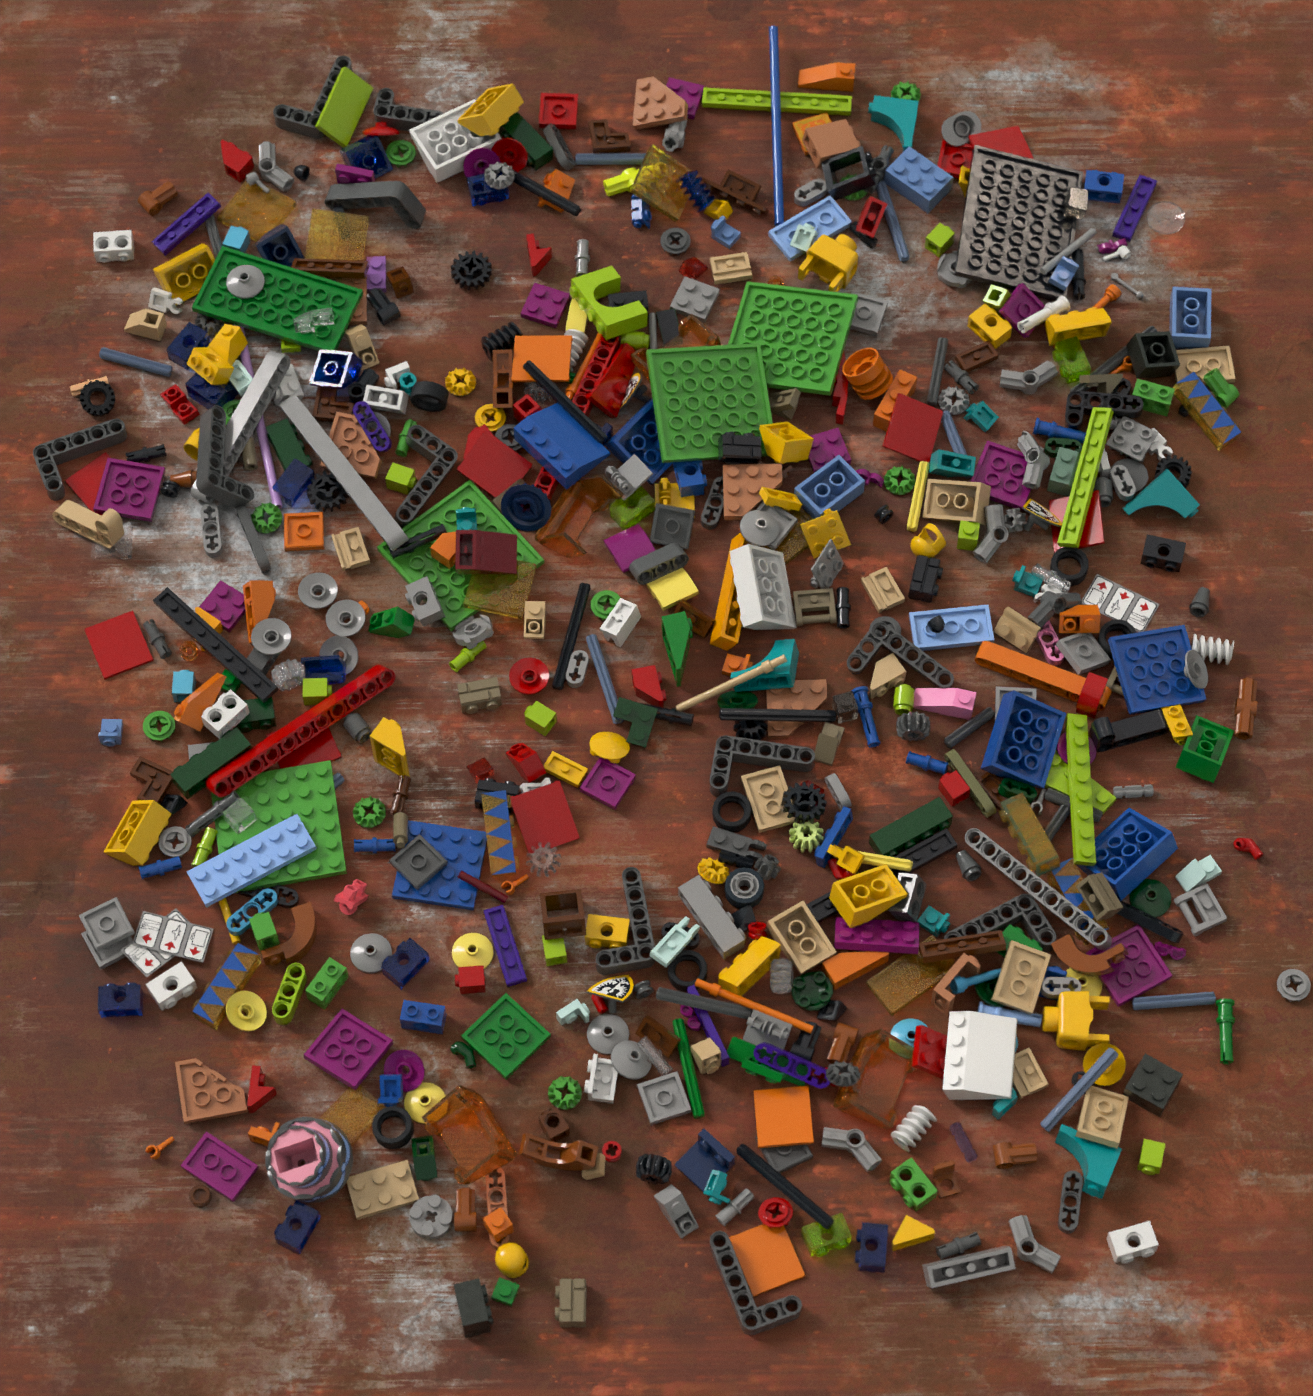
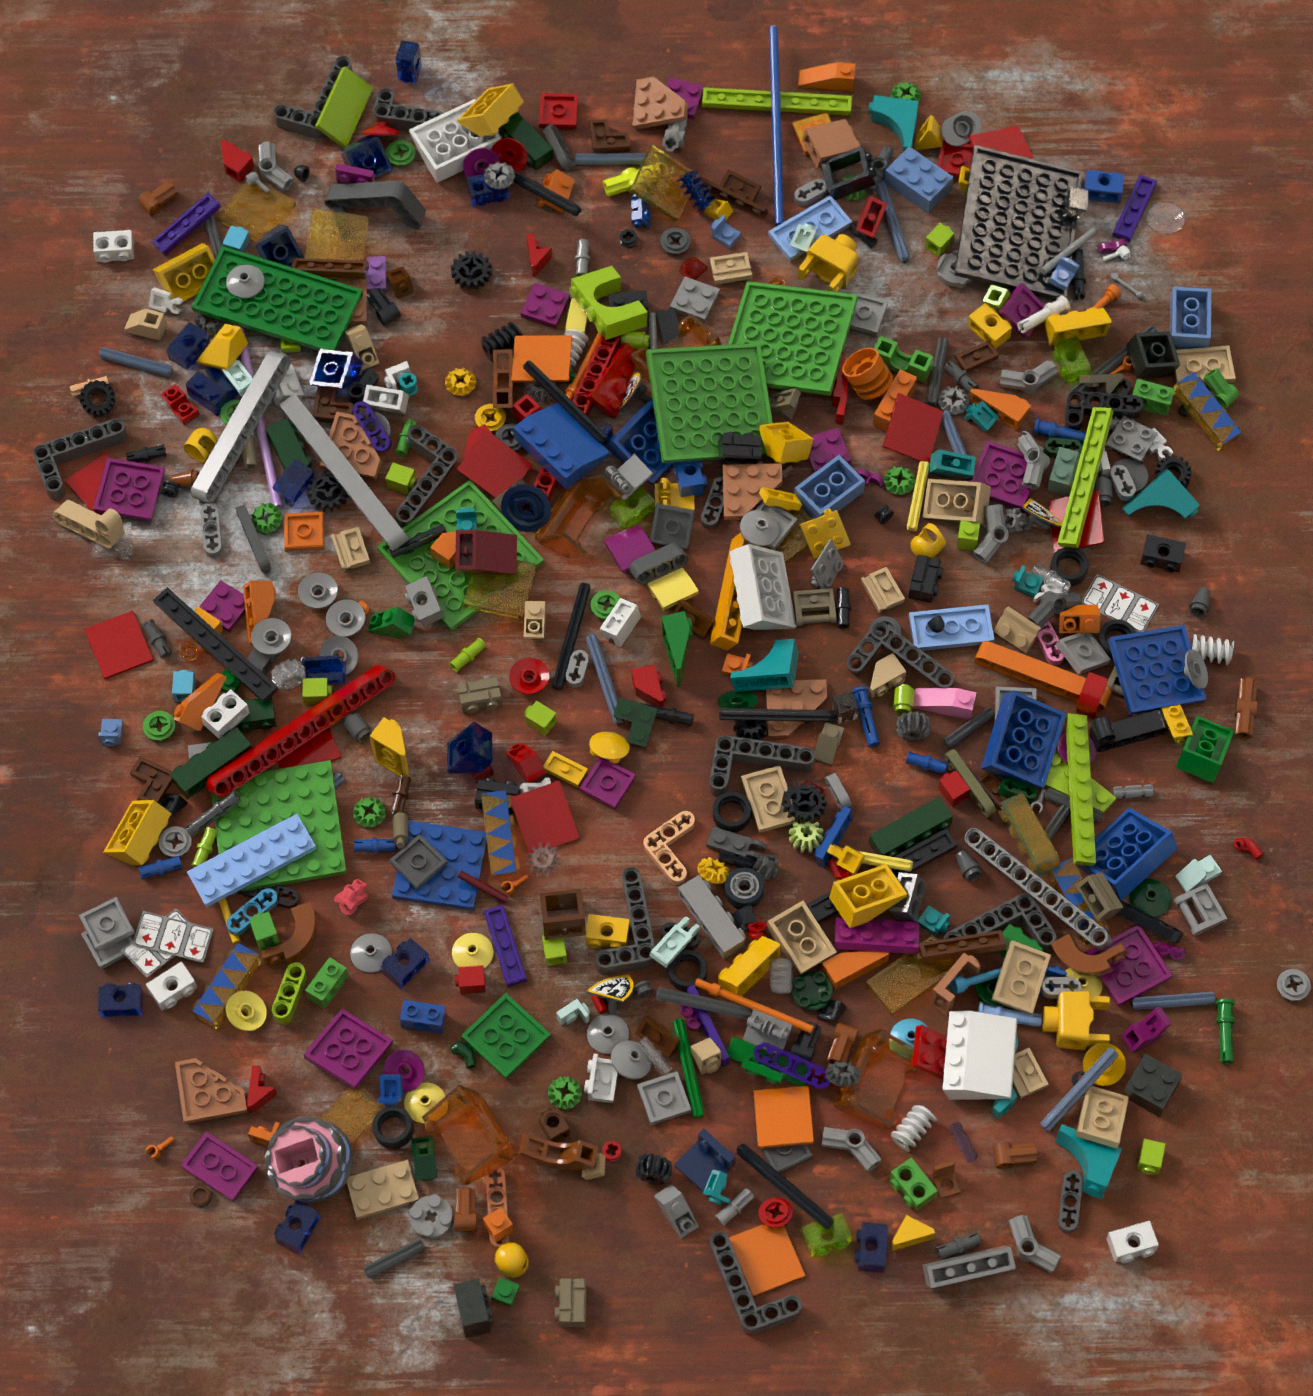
(210, 365): yellow brick -> none
(210, 475): dark grey beam -> none
(239, 815): clear panel -> none
(307, 321): clear slope -> none
(394, 1258): none -> dark grey axle
(408, 61): none -> clear blue brick
(429, 396): black tyre -> none
(470, 750): none -> clear blue slope
(473, 631): light grey plate -> none
(633, 240): none -> black bush
(663, 849): none -> light nougat beam
(766, 666): tan bar -> none
(918, 364): none -> bright green arch
(929, 135): none -> yellow slope
(1007, 407): none -> orange slope
(1147, 1031): none -> magenta brick

